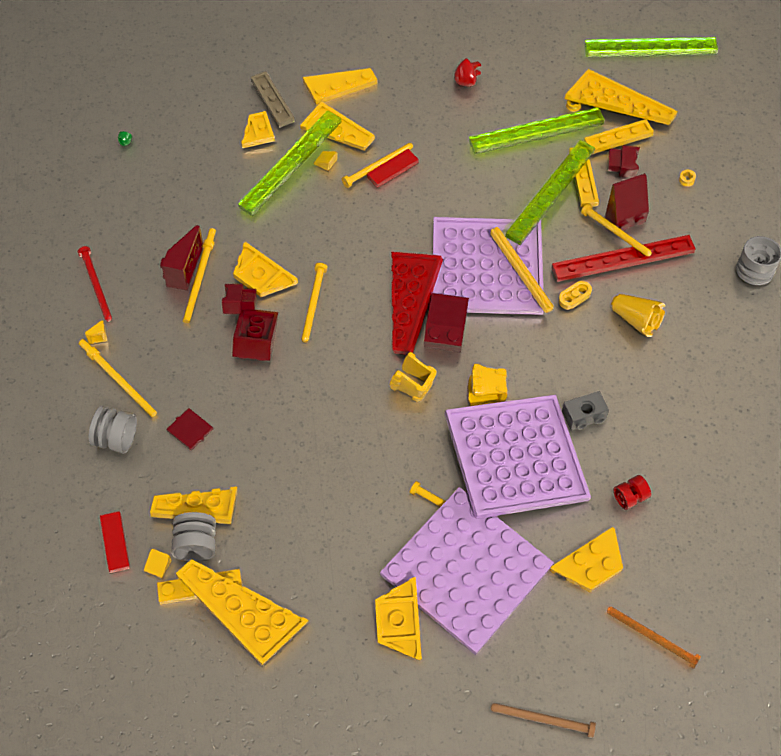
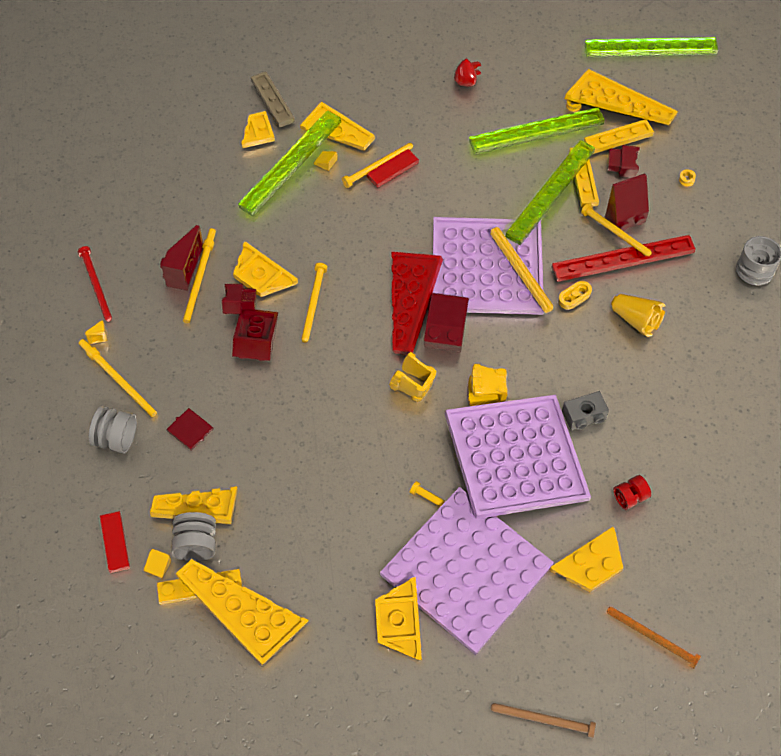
(124, 138): green hinge -> none
(334, 85): yellow wing -> none

